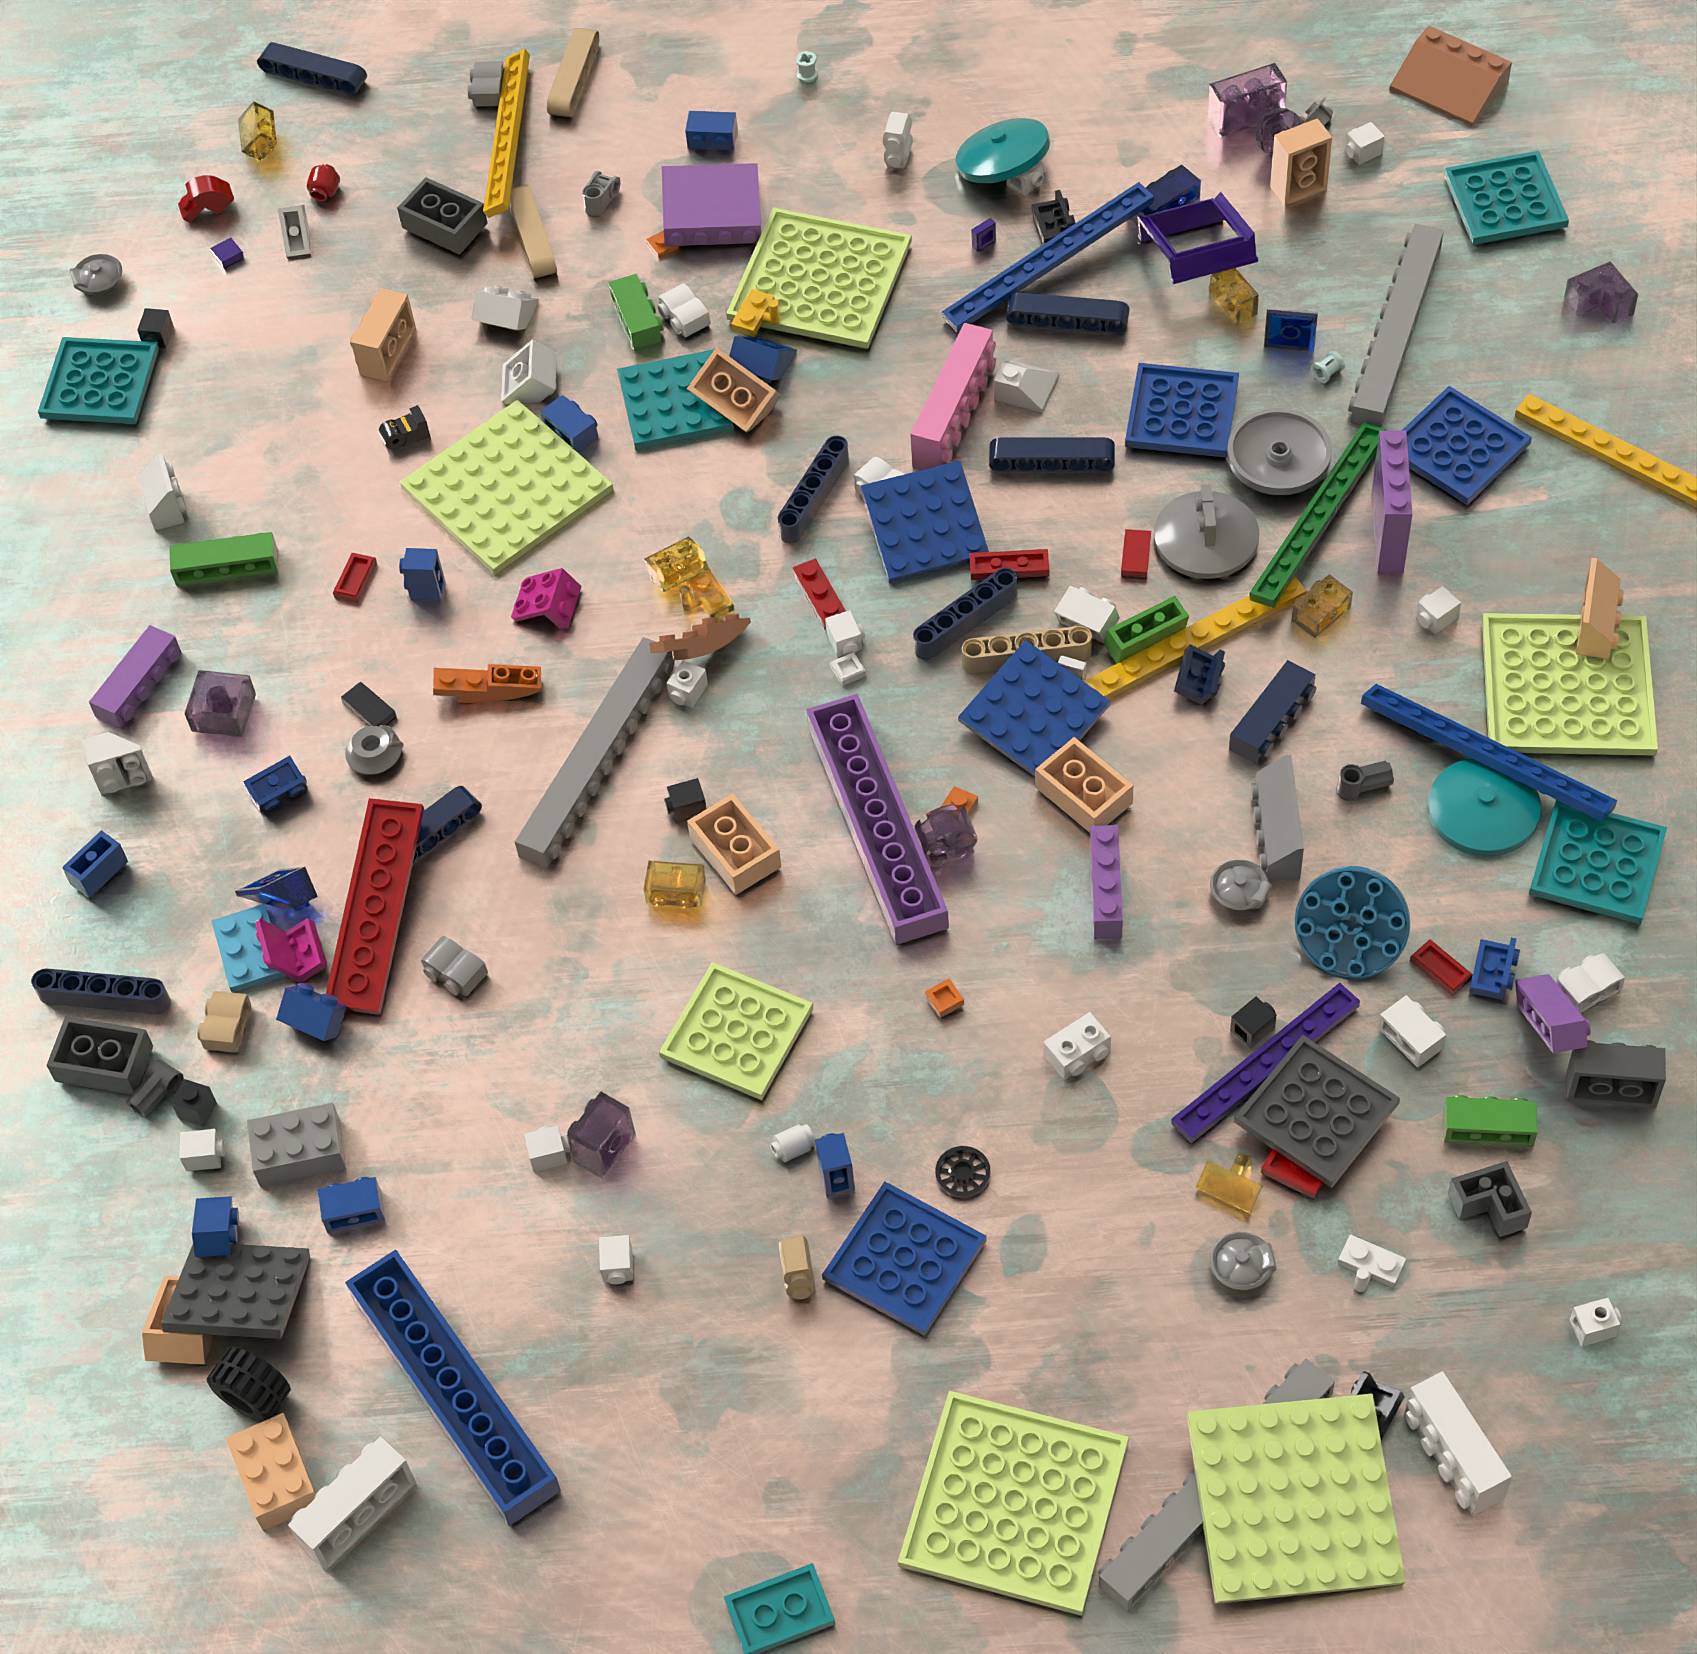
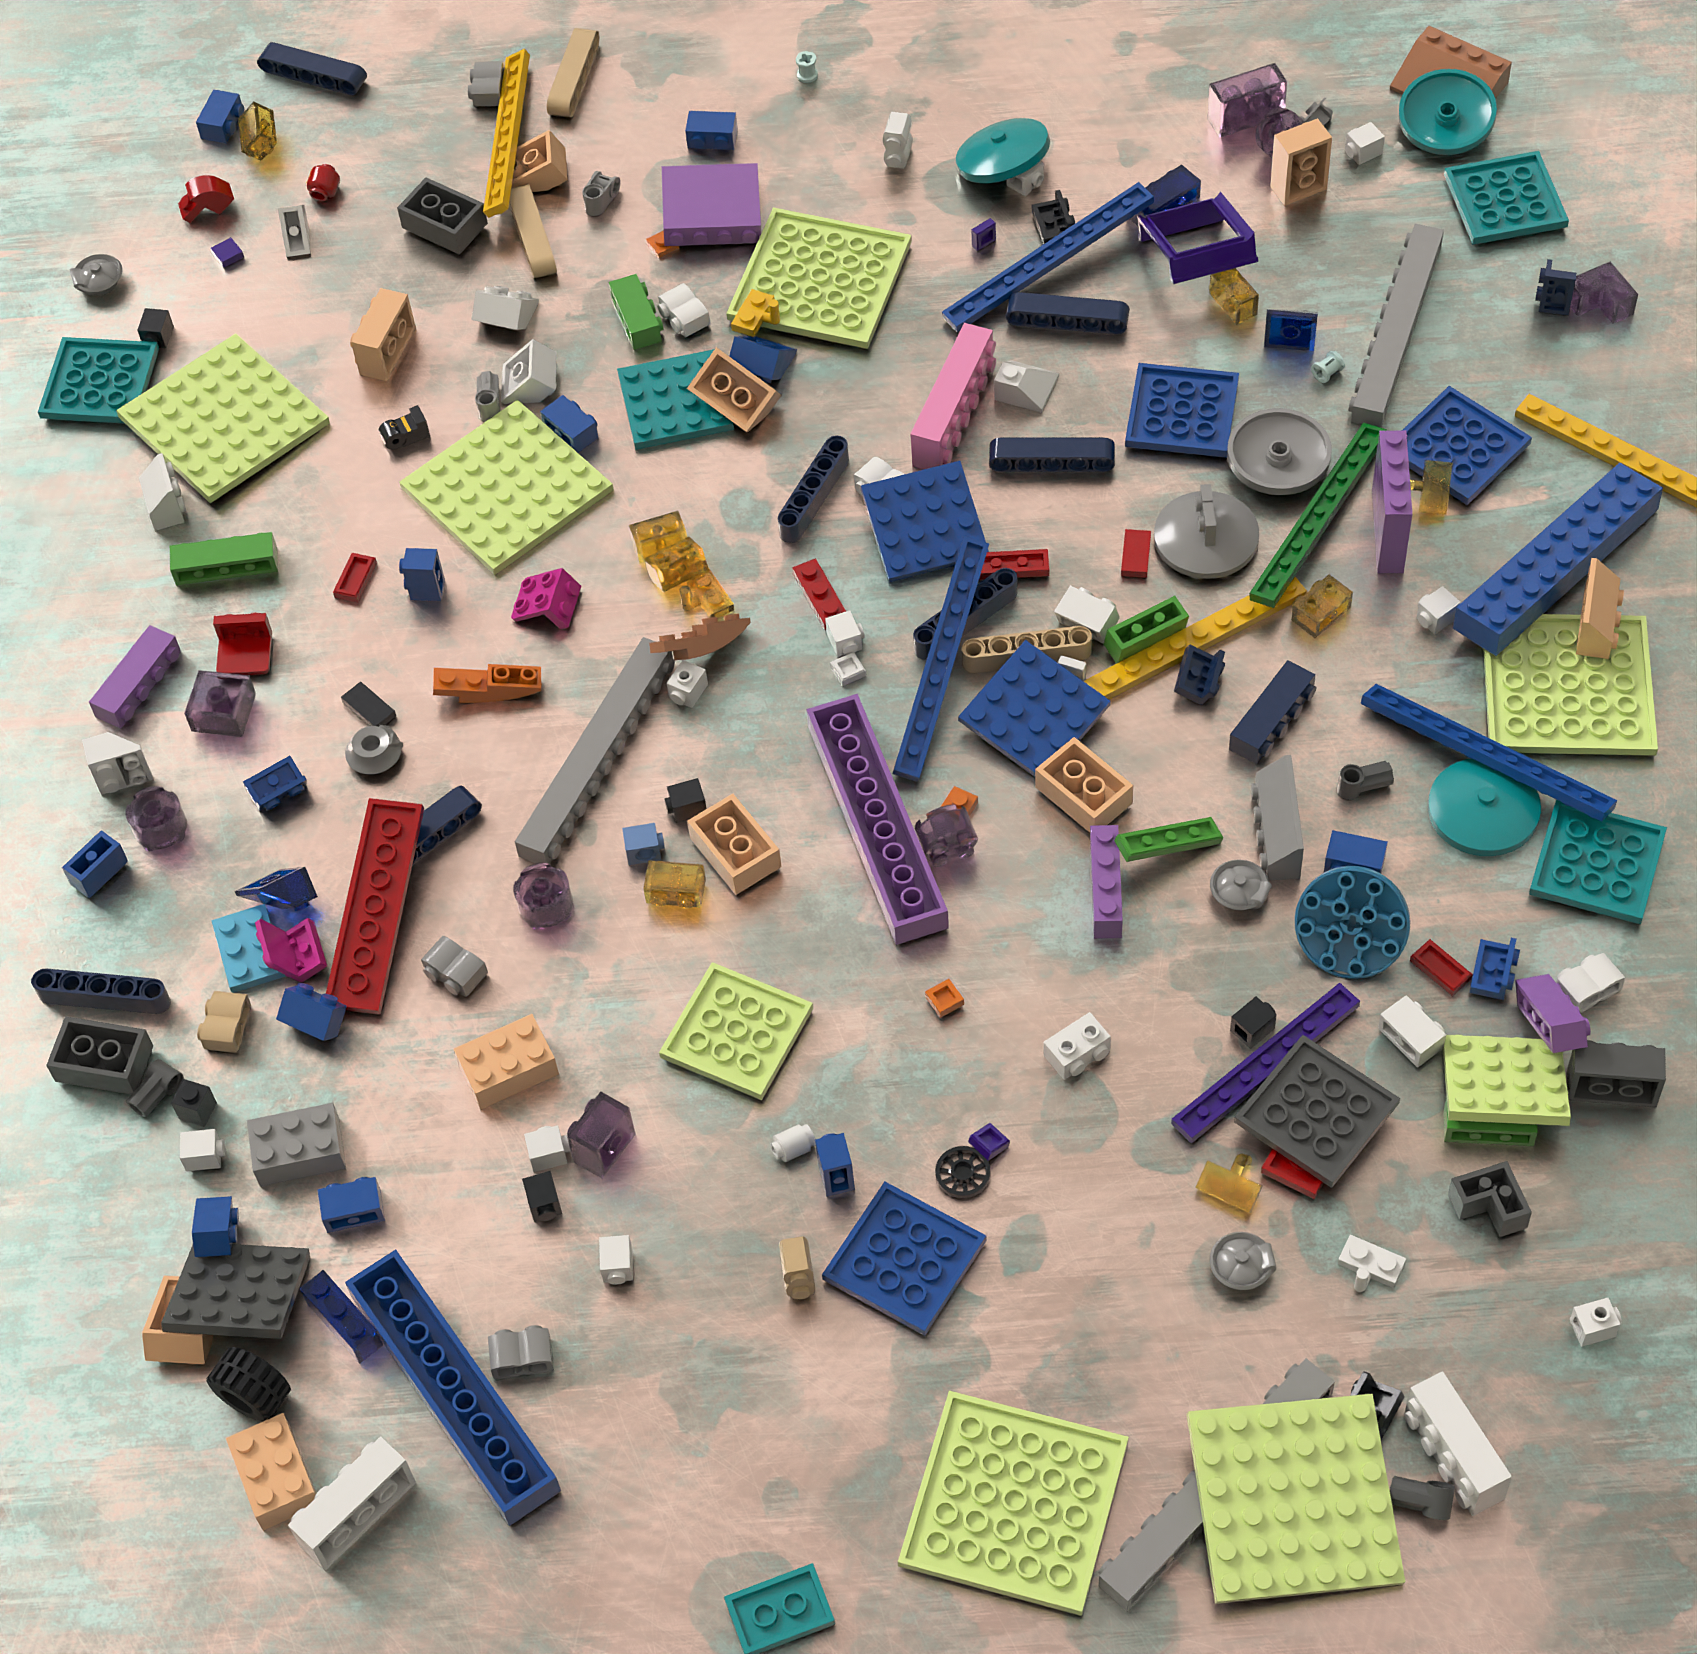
(156, 818): none -> clear purple brick
(220, 116): none -> blue brick
(223, 417): none -> yellowish green plate
(243, 643): none -> red bracket
(341, 1316): none -> clear blue brick
(487, 395): none -> light grey piece
(506, 1061): none -> light nougat brick
(520, 1352): none -> light grey brick
(540, 163): none -> light nougat slope
(542, 1196): none -> black brick
(543, 895): none -> brick
(642, 843): none -> medium blue brick
(656, 534): none -> clear yellow brick
(940, 659): none -> blue plate
(989, 1141): none -> dark purple tile
(1168, 839): none -> bright green tile
(1355, 850): none -> blue brick
(1431, 1498): none -> dark grey piece
(1434, 487): none -> clear yellow plate
(1447, 111): none -> teal dish
(1505, 1081): none -> yellowish green plate
(1557, 290): none -> dark blue bracket
(1557, 559): none -> blue brick

